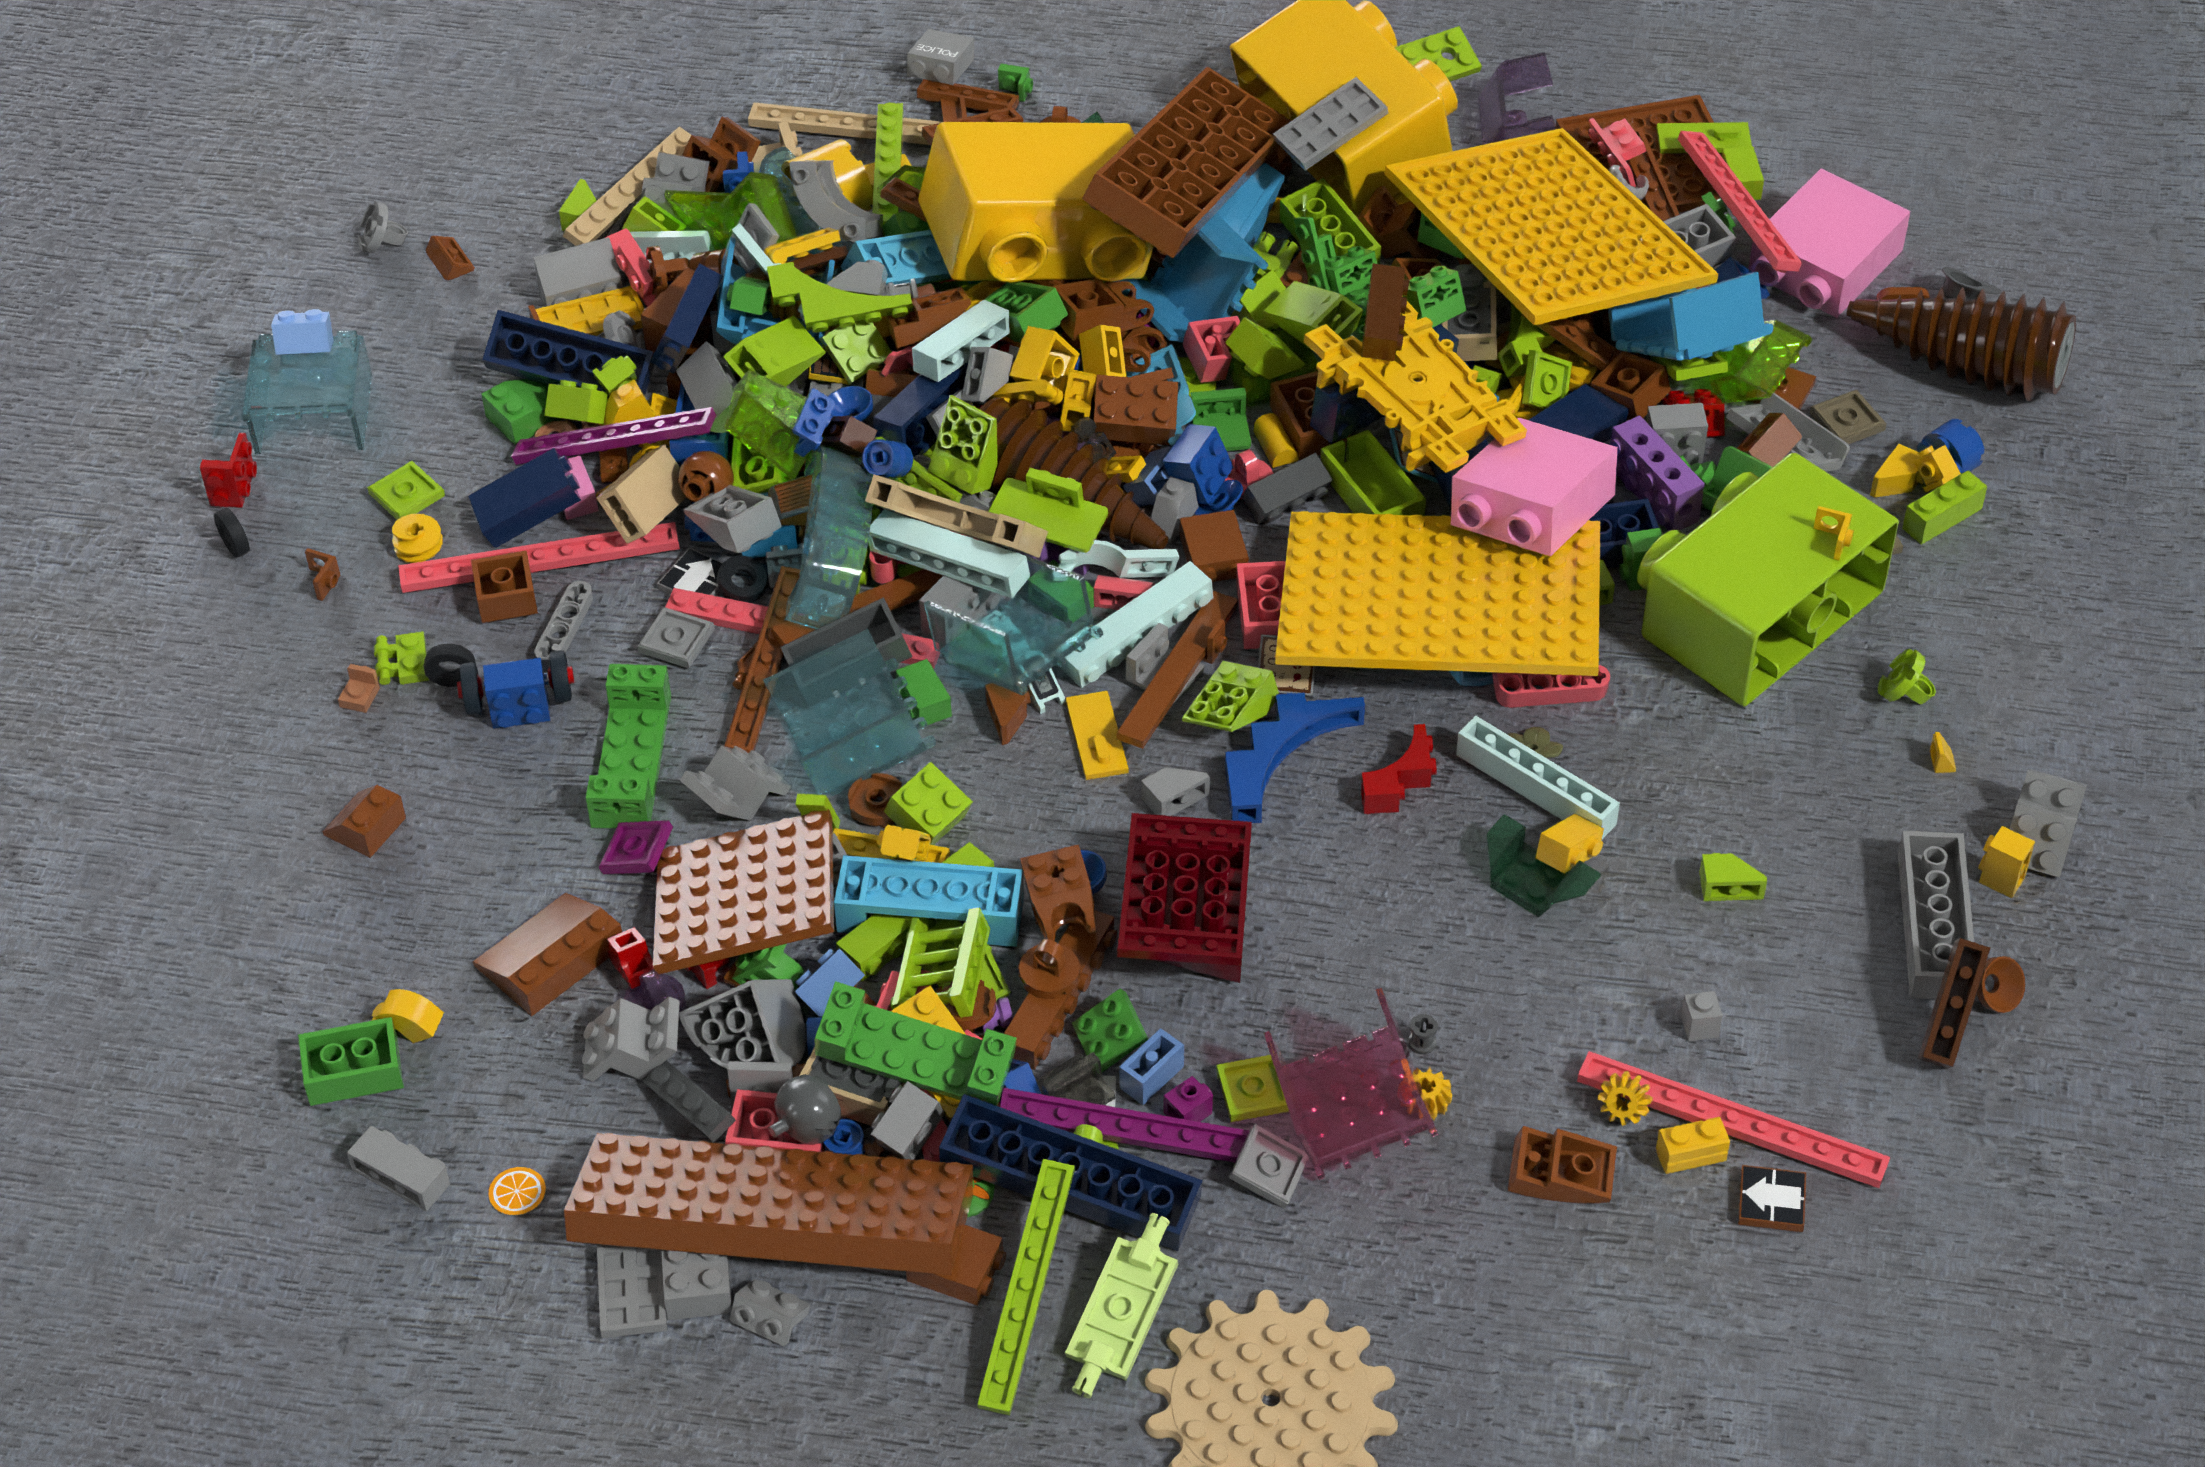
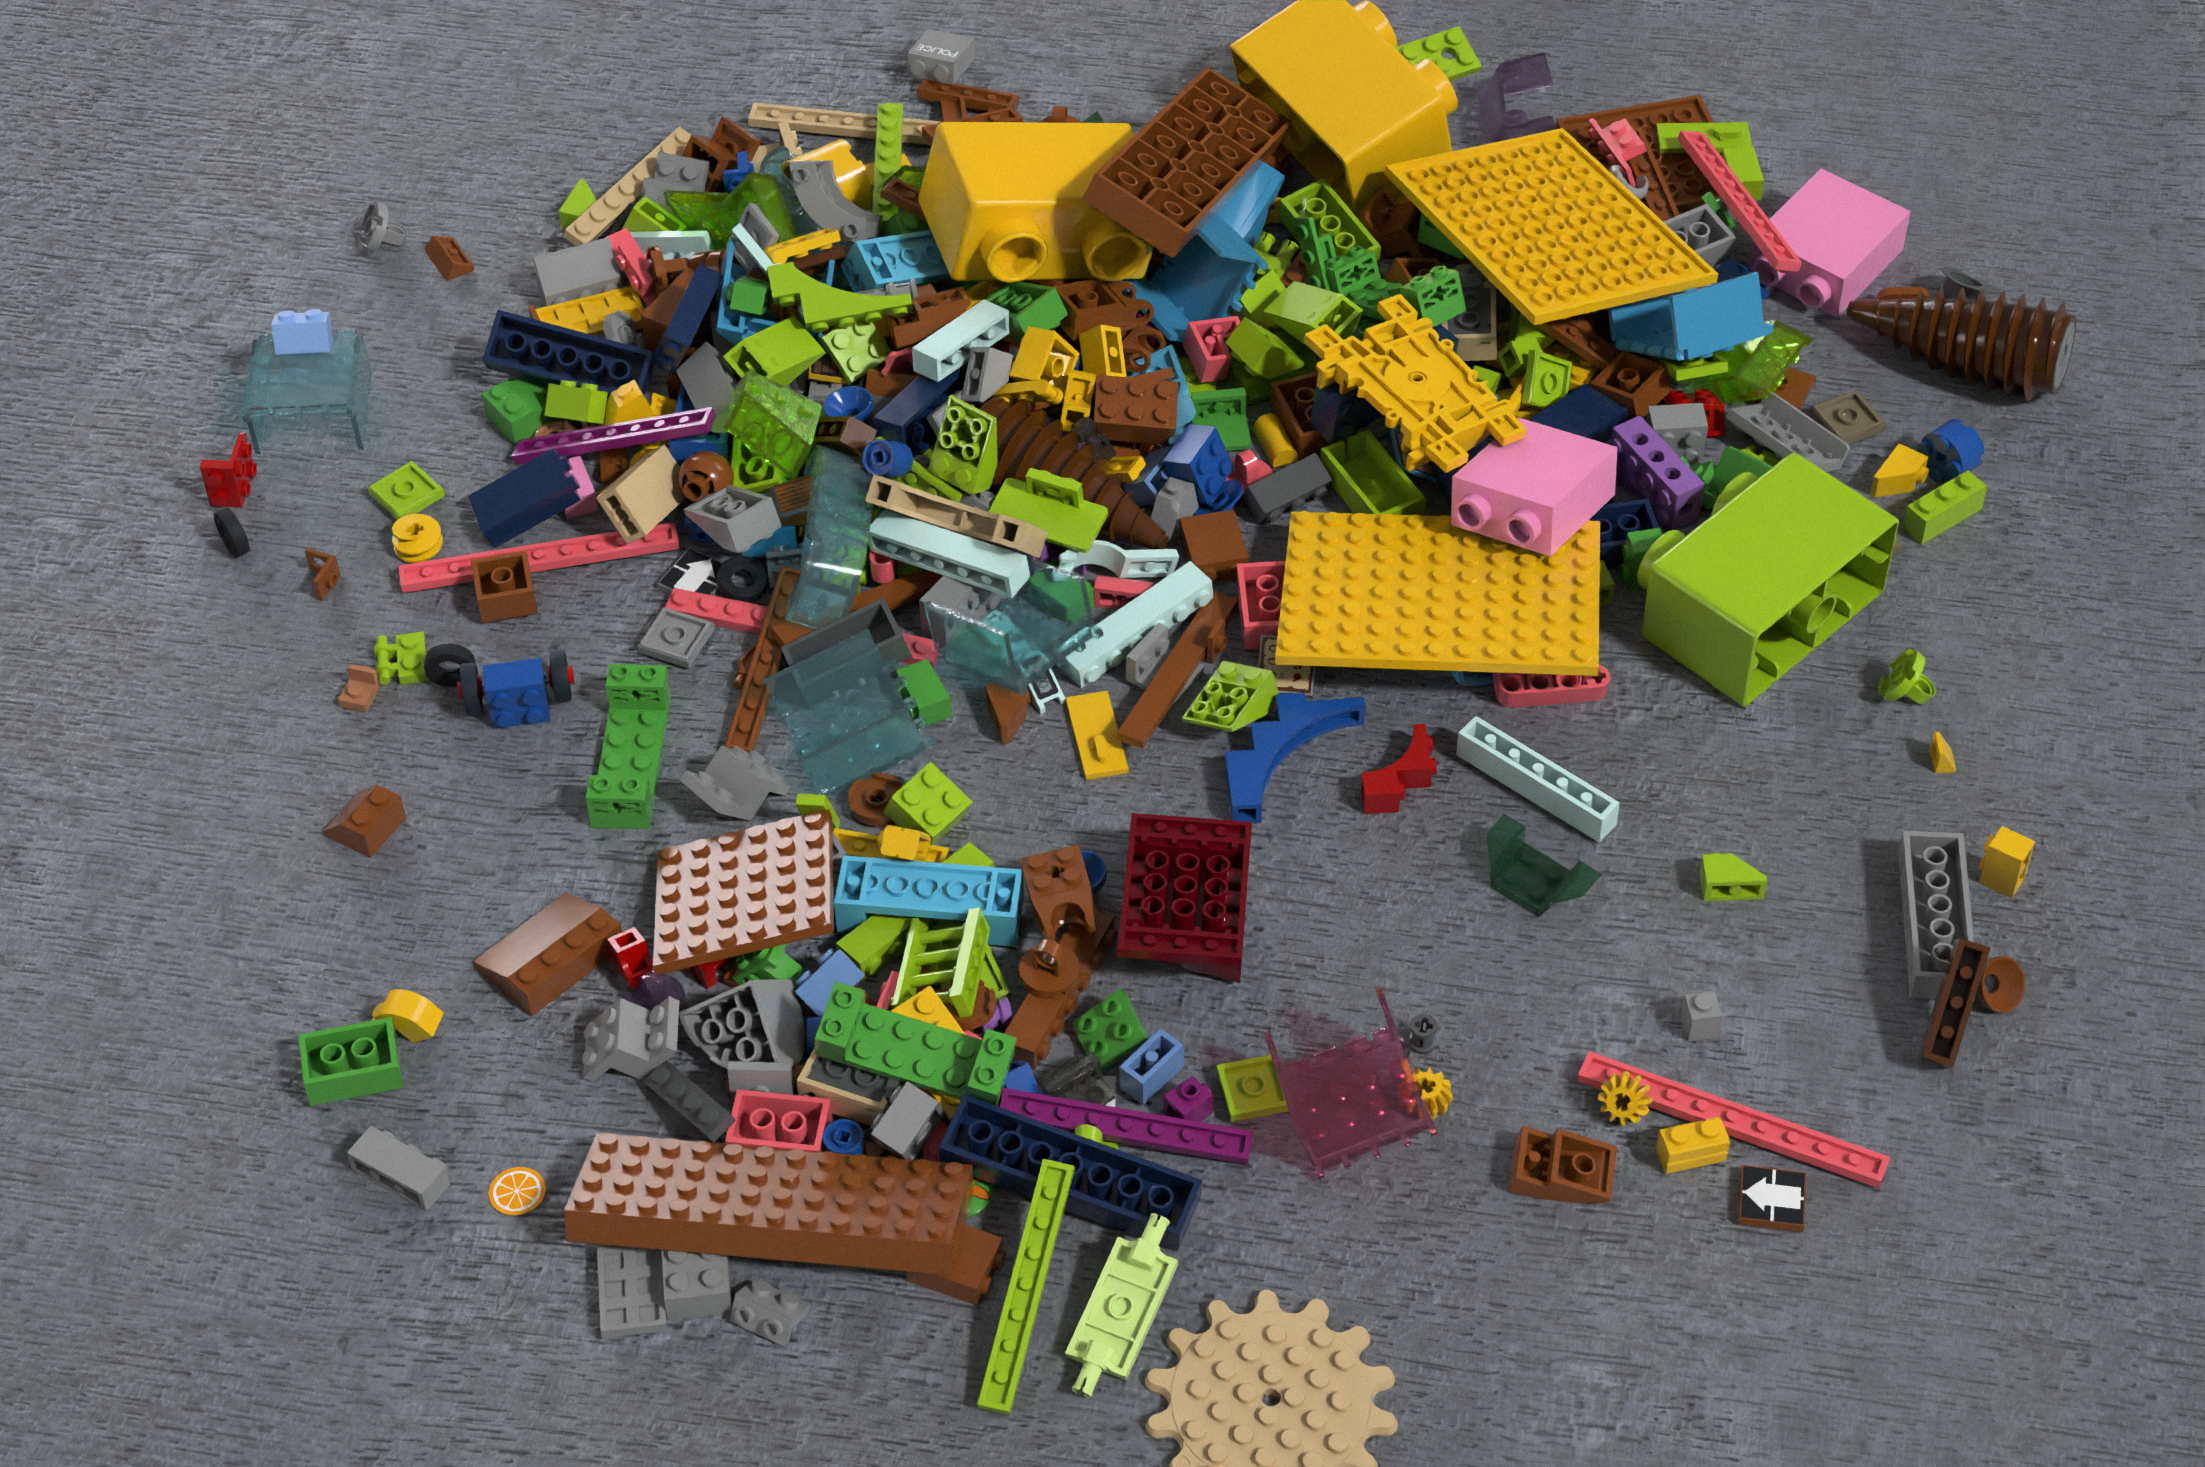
(567, 625): light grey beam -> none
(615, 373): lime brick -> none
(636, 847): magenta plate -> none
(806, 1110): dark grey piece -> none
(812, 421): blue bracket -> none
(862, 278): light grey slope -> none
(1015, 79): bright green bracket -> none
(1174, 790): light grey slope -> none
(1269, 1166): light grey tile -> none
(1330, 123): light grey plate -> none
(1383, 312): reddish brown brick -> none
(1539, 741): olive plate -> none
(1569, 842): yellow brick -> none
(1771, 439): panel -> none
(1841, 529): yellow bracket -> none
(1936, 467): yellow brick -> none
(2048, 816): light grey bracket -> none

